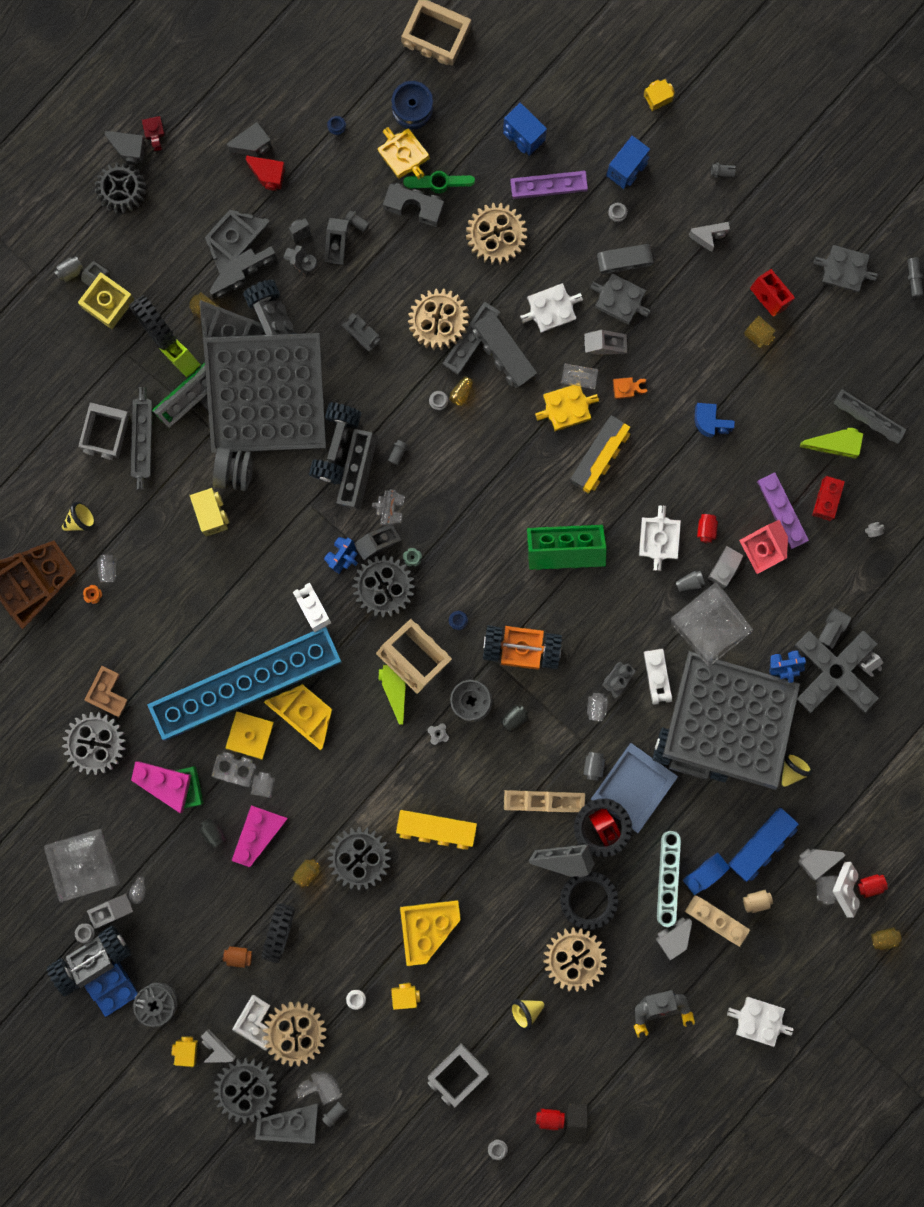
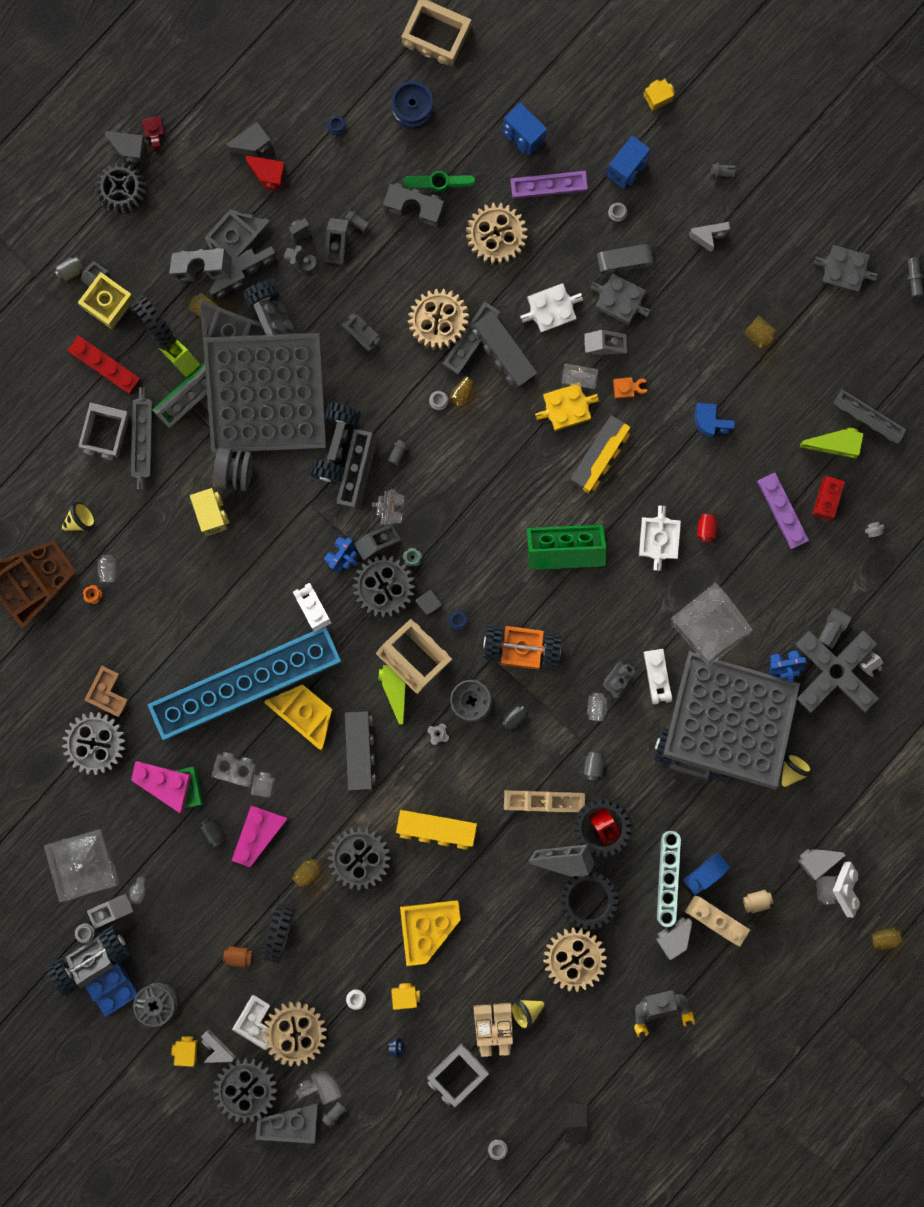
(104, 365): none -> red plate
(186, 264): none -> dark grey arch
(249, 735): yellow plate -> none
(358, 750): none -> dark grey brick
(396, 1047): none -> dark blue plate
(403, 153): yellow plate -> none
(428, 602): none -> dark grey slope
(493, 1034): none -> tan hips
(550, 1119): red brick -> none
(636, 785): sand blue piece -> none
(691, 581): dark grey cone -> none
(725, 567): light grey slope -> none
(760, 1021): white plate -> none
(763, 844): blue brick -> none
(766, 546): coral slope -> none
(772, 293): red brick -> none
(872, 885): red brick -> none

